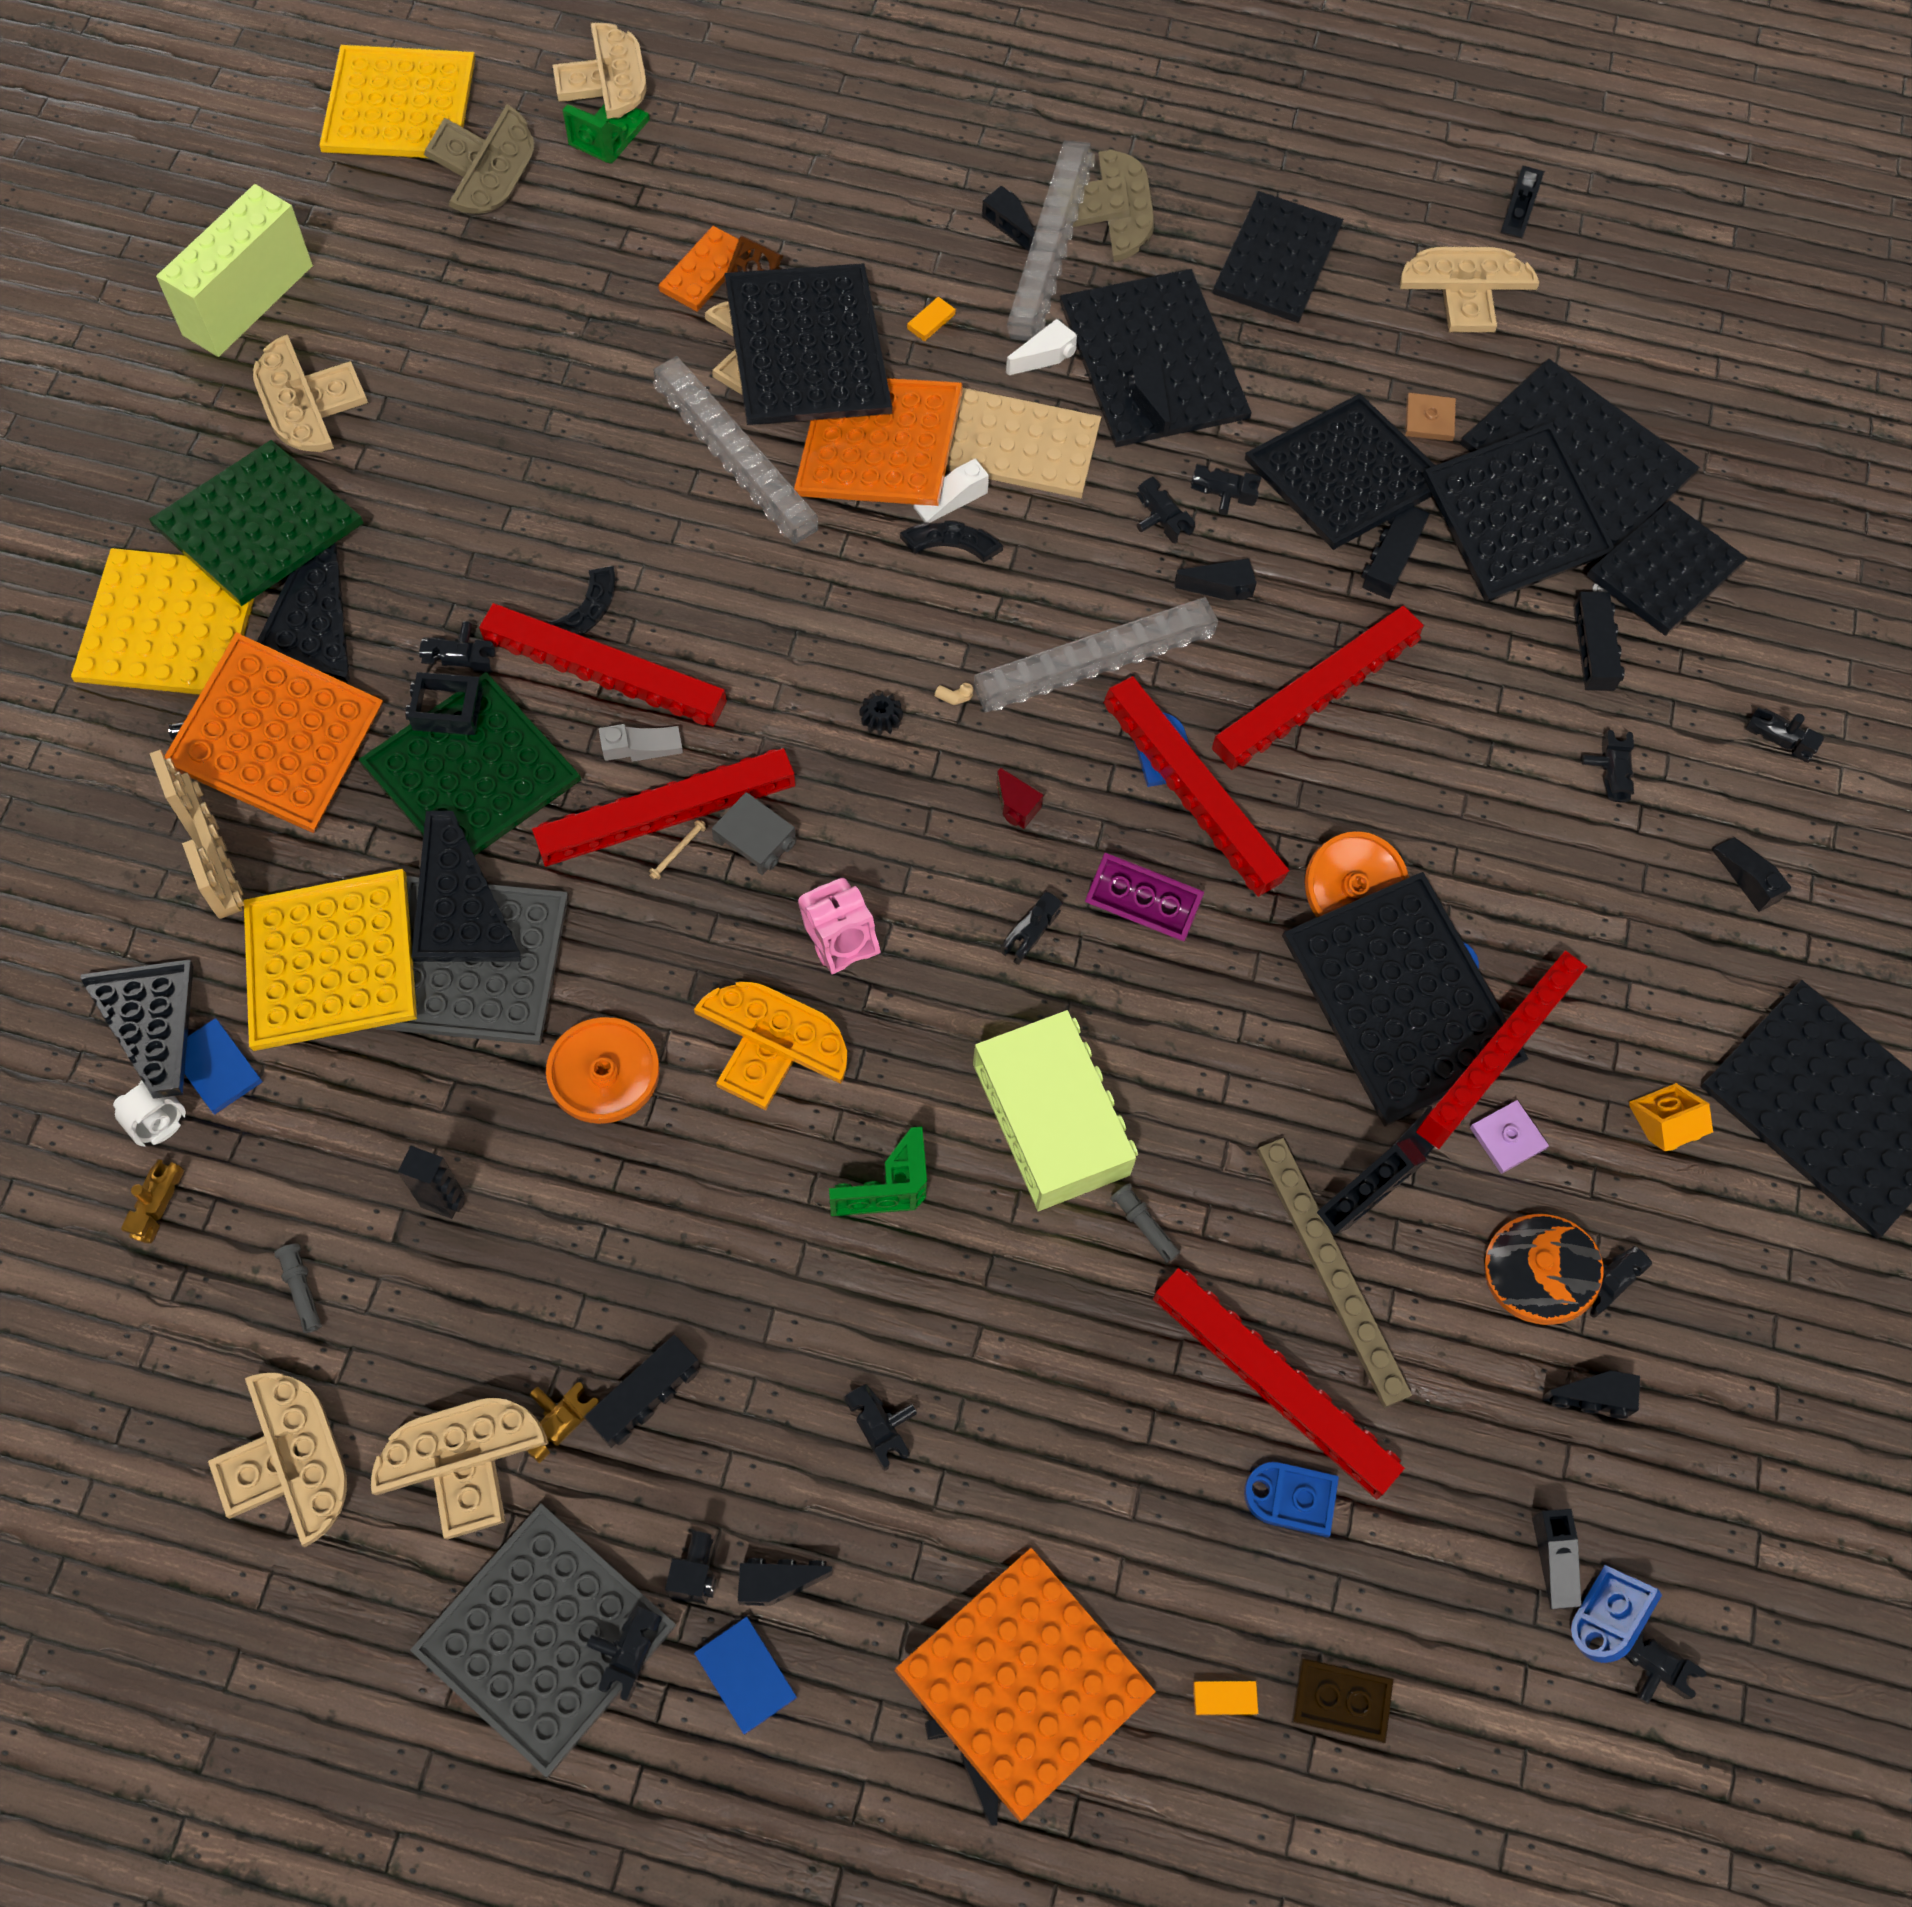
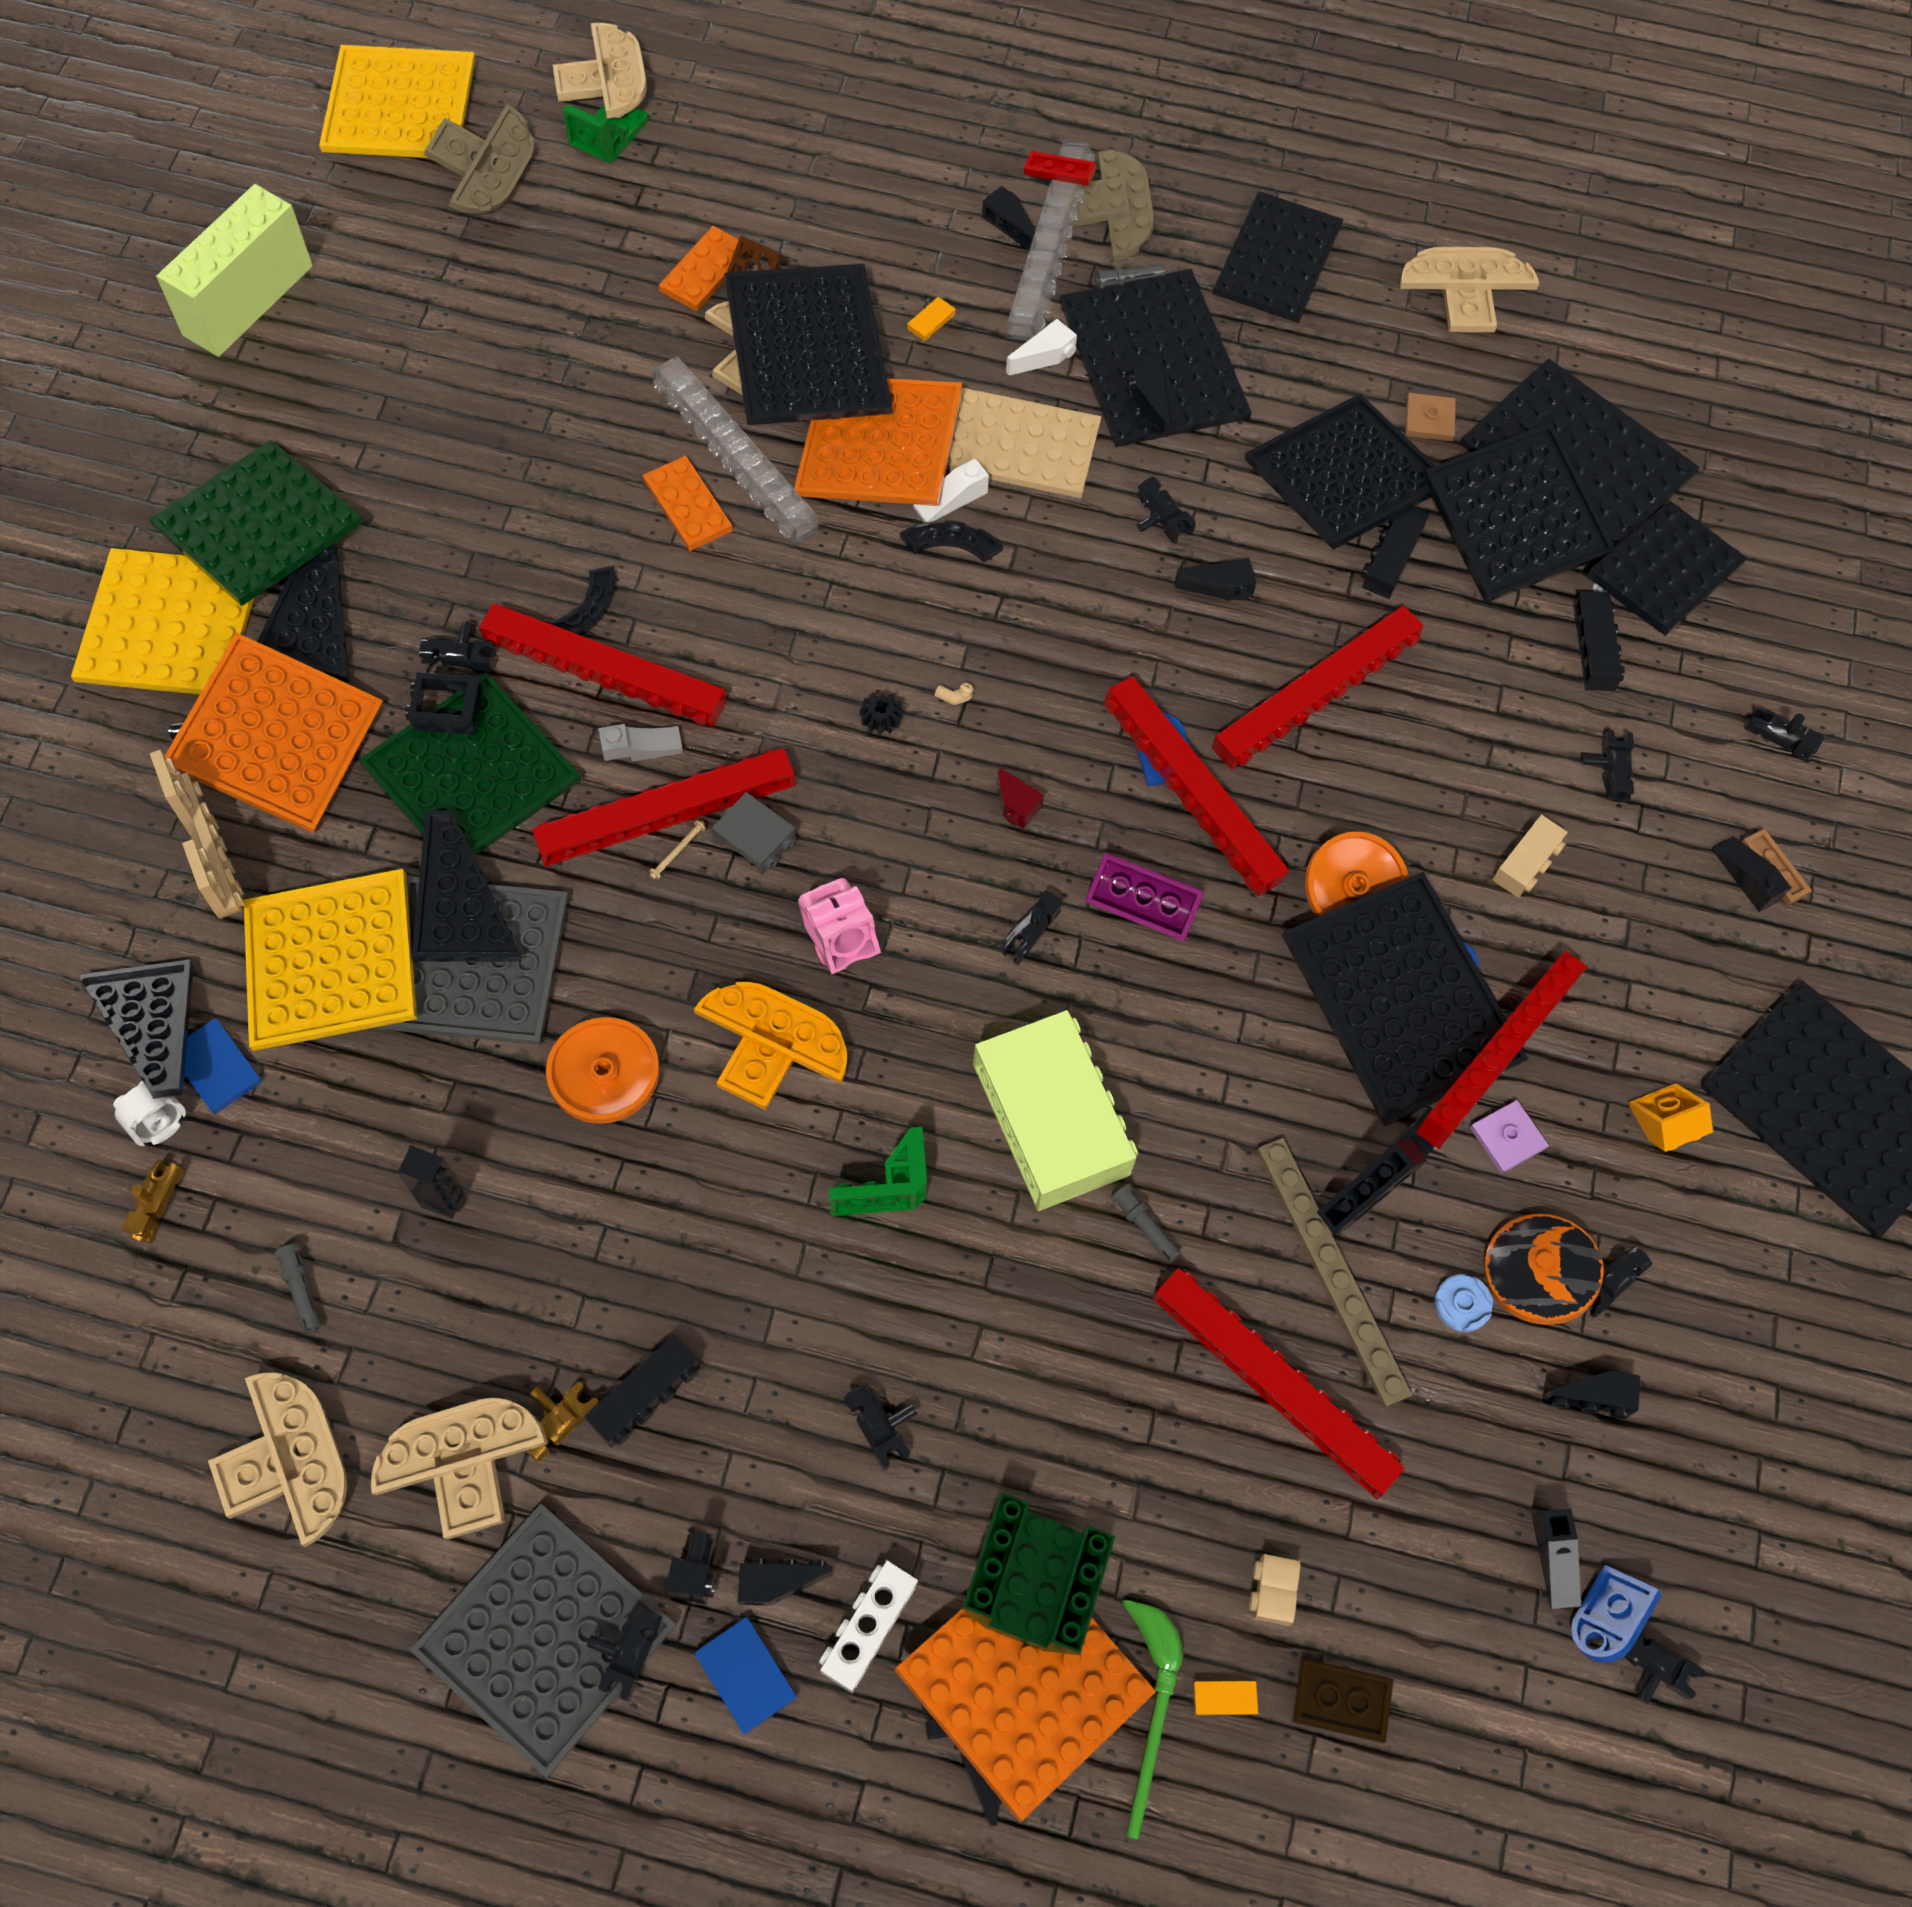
(299, 401): tan plate -> none
(687, 503): none -> orange plate
(849, 1673): none -> white brick
(1037, 1578): none -> dark green slope
(1059, 168): none -> red plate
(1095, 655): clear brick -> none
(1120, 275): none -> dark grey pin
(1167, 1654): none -> bright green piece
(1226, 486): black piece -> none
(1276, 1589): none -> tan brick
(1295, 1497): blue tile -> none
(1463, 1303): none -> light blue tile
(1522, 202): black slope -> none
(1531, 856): none -> tan brick
(1767, 848): none -> medium nougat plate

